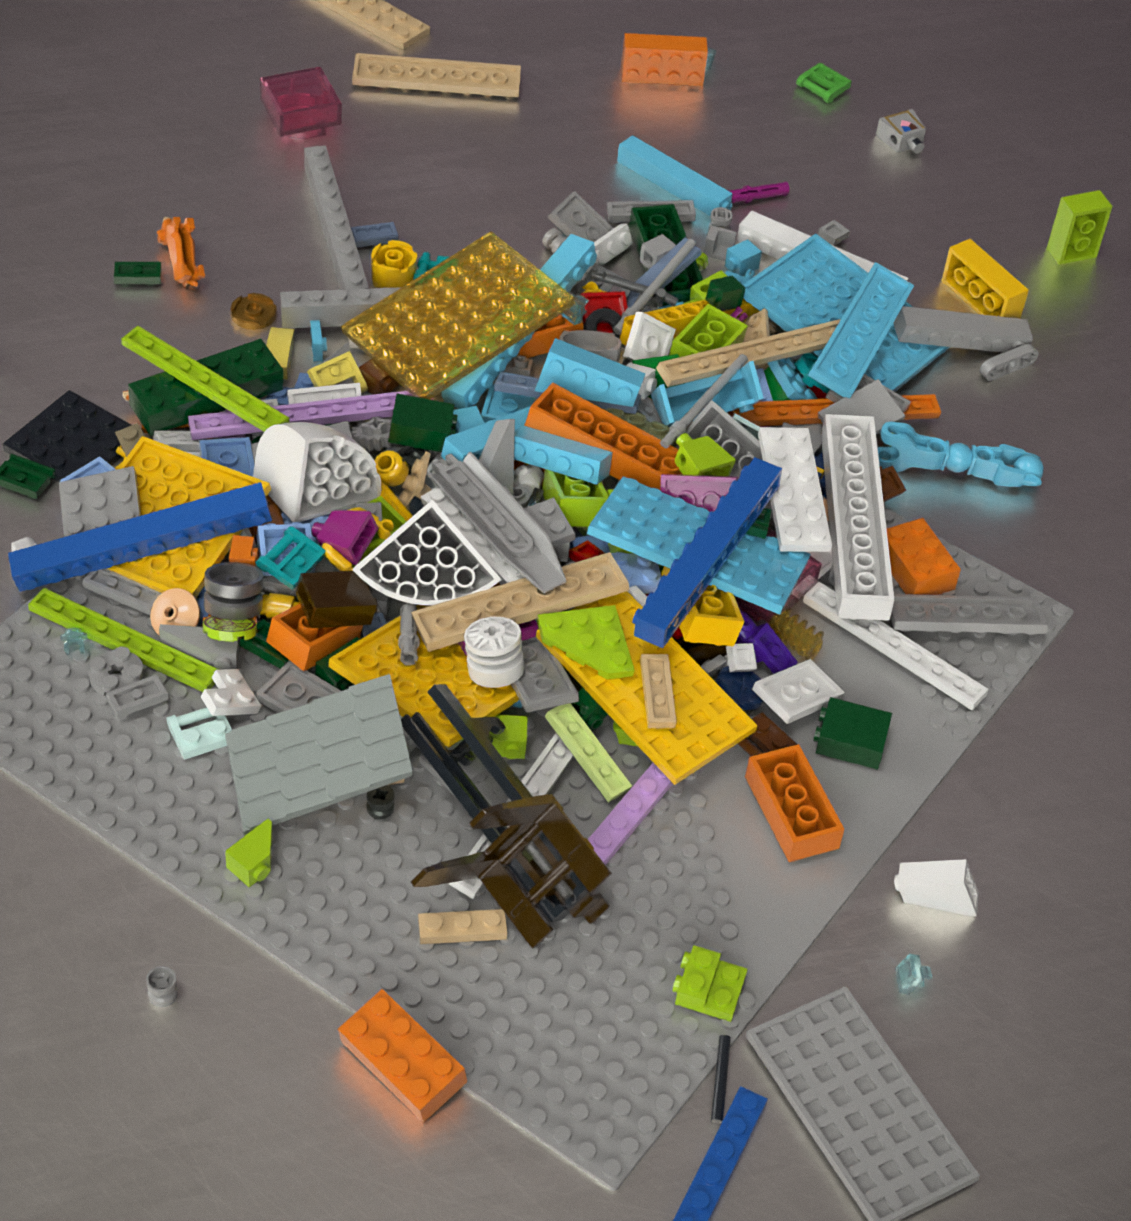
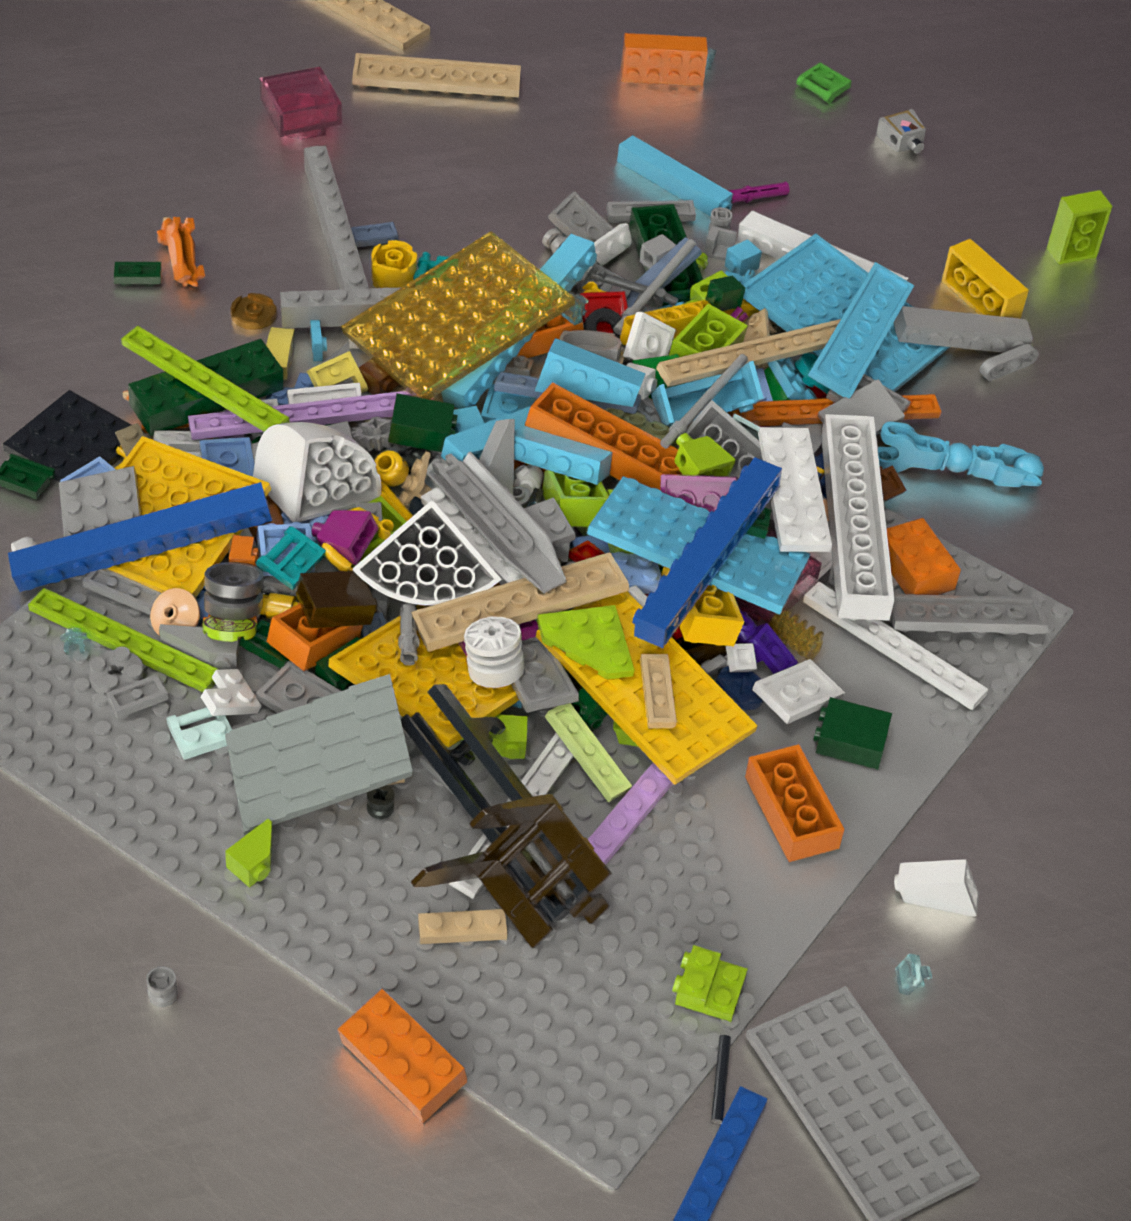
(767, 737): reddish brown plate -> none
(833, 232): light grey plate -> none

